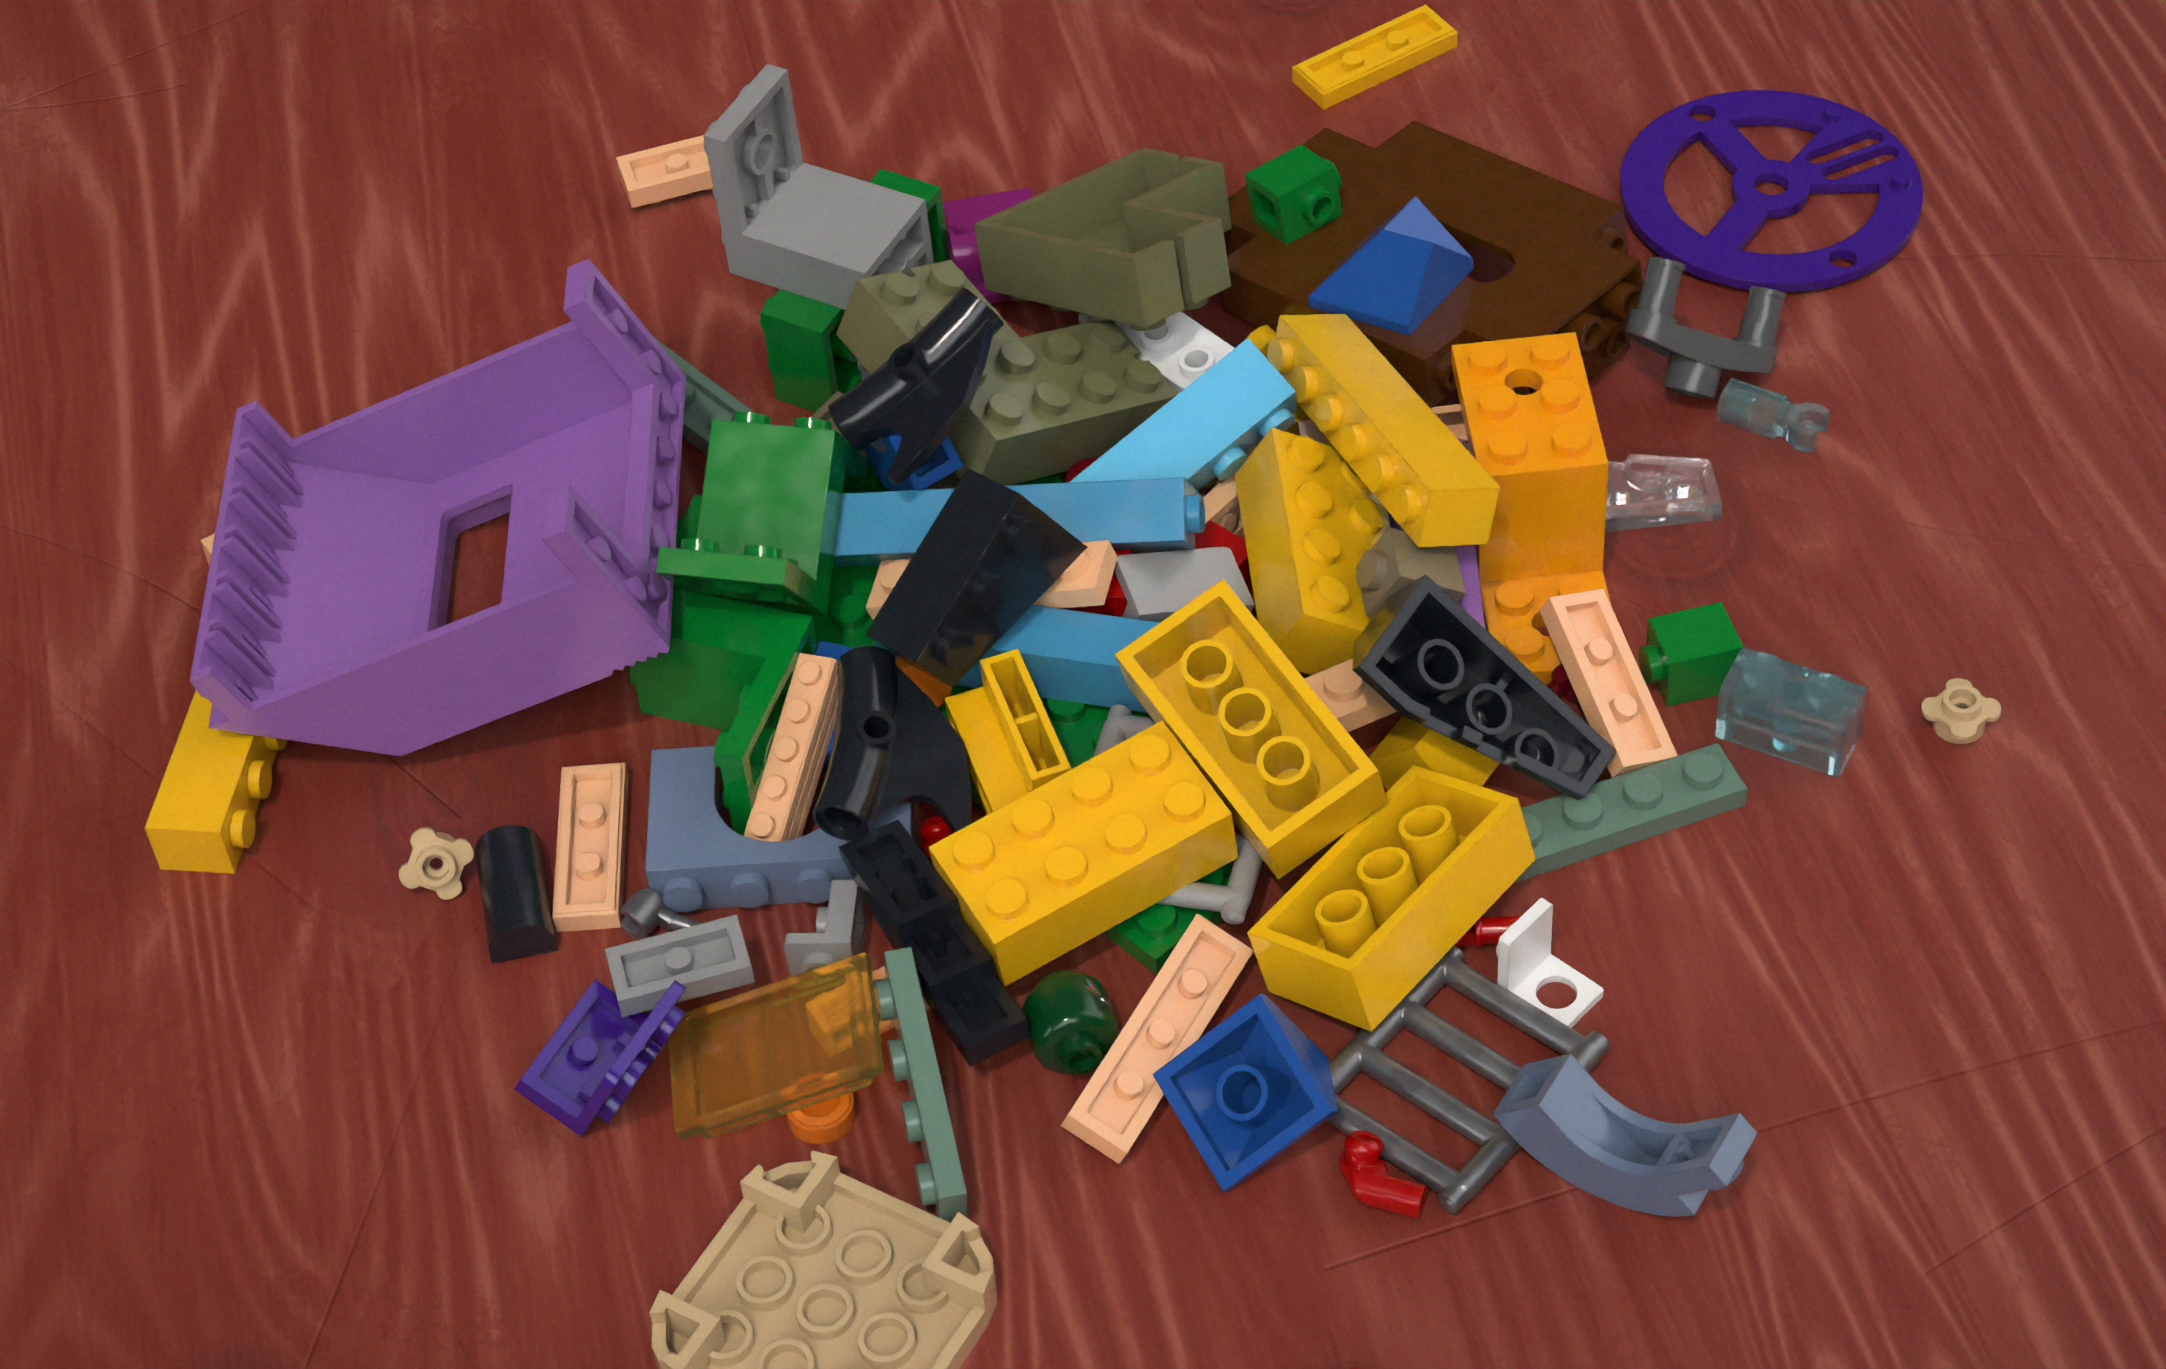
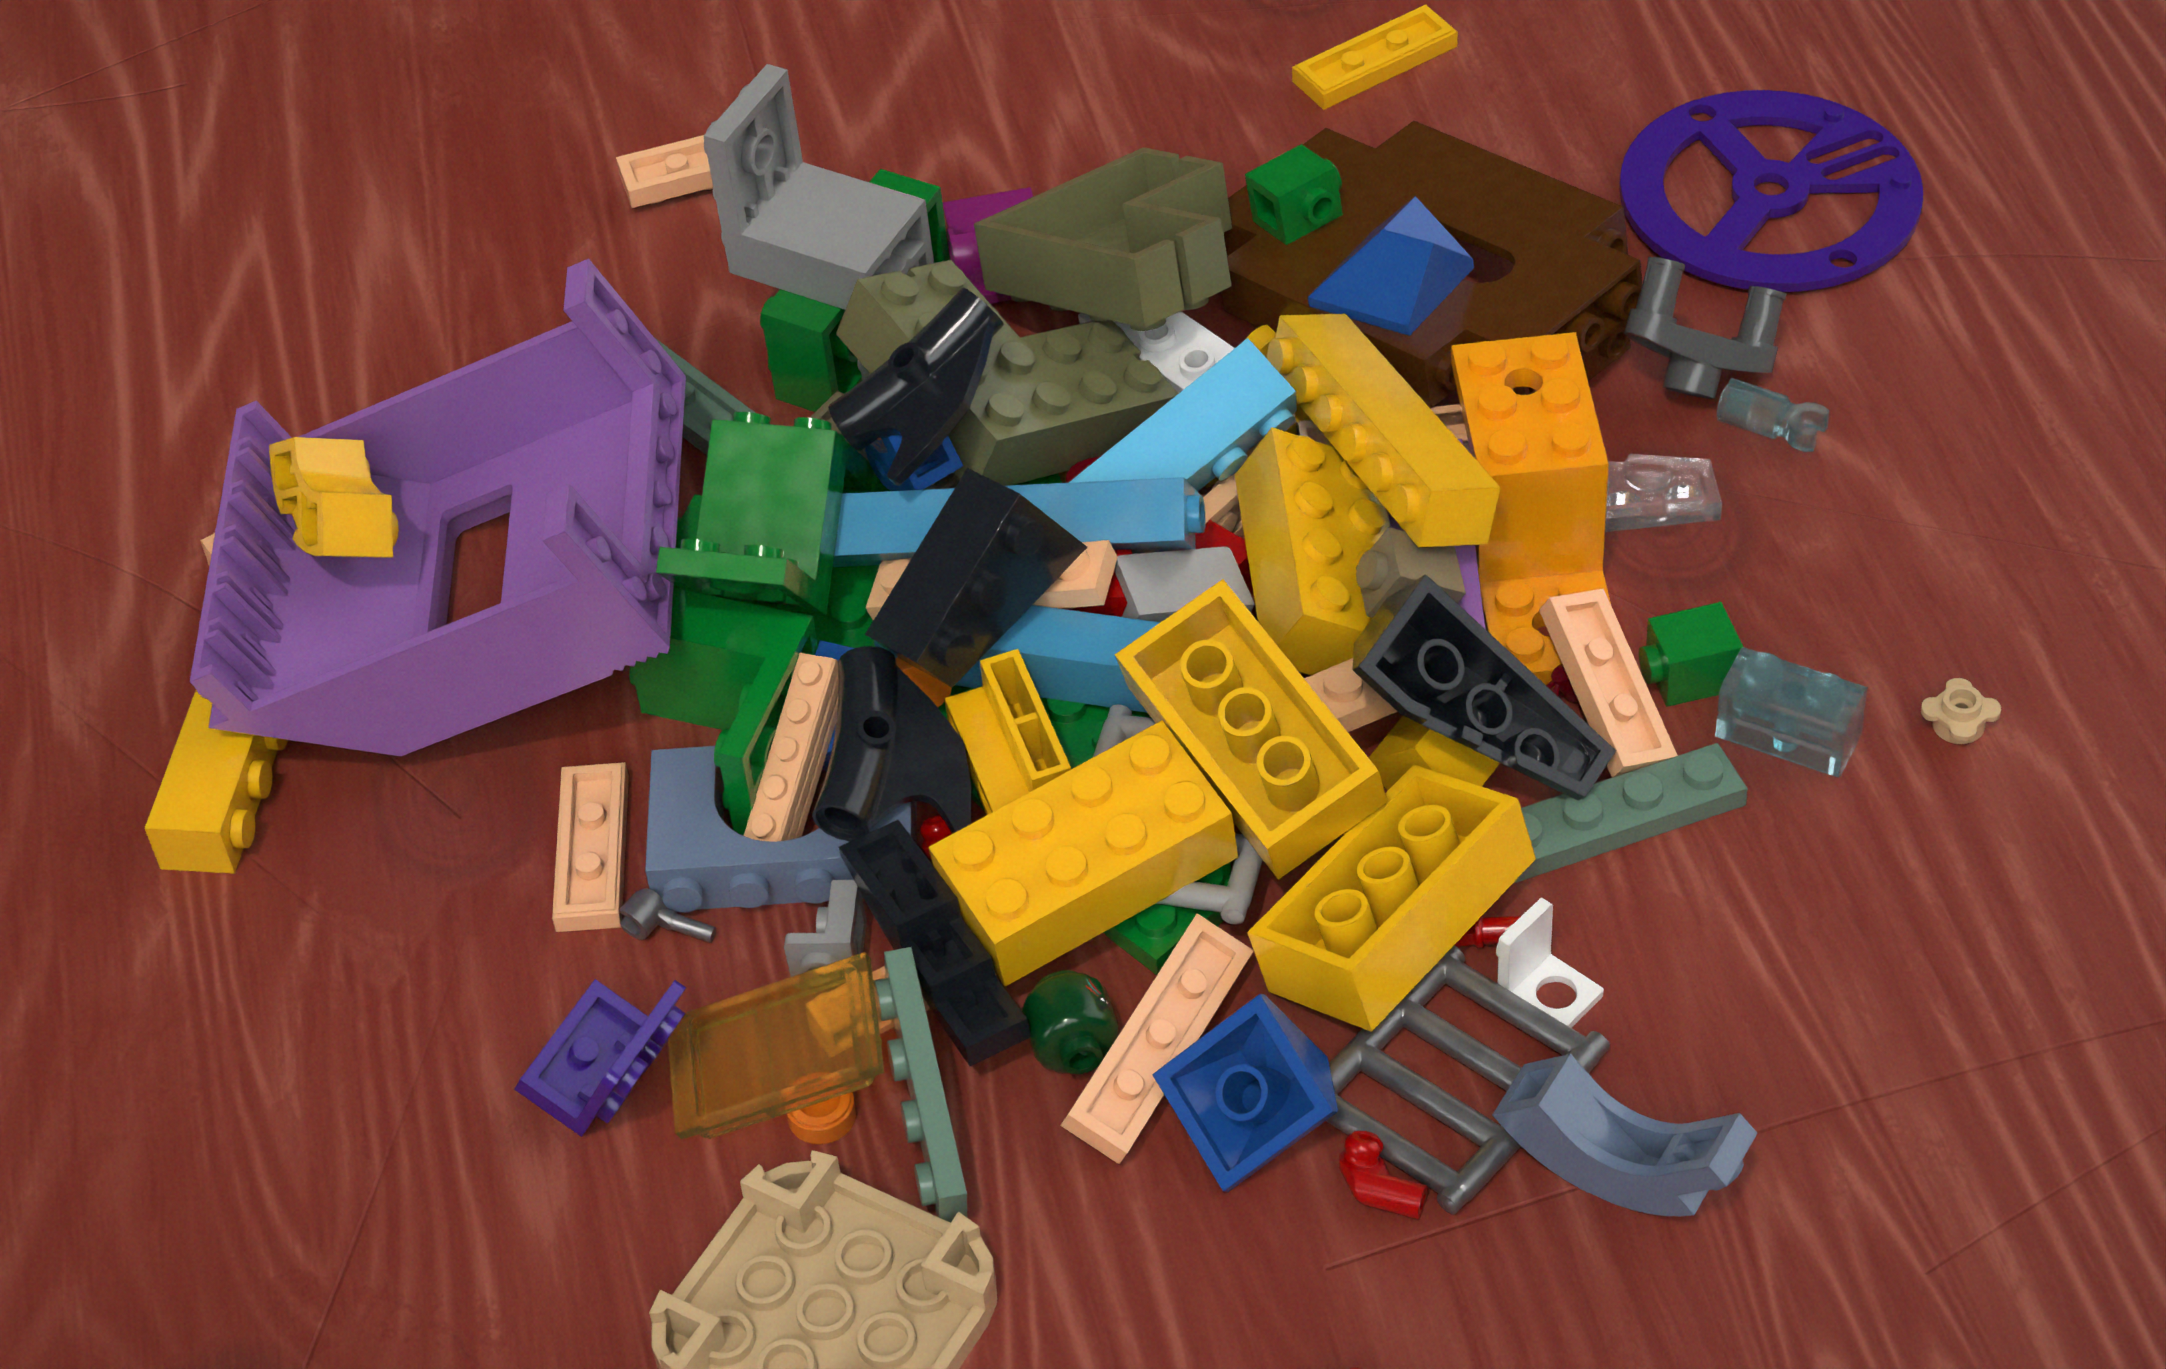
(332, 498): none -> yellow brick
(429, 845): tan plate -> none
(514, 893): black brick -> none
(700, 957): light grey panel -> none

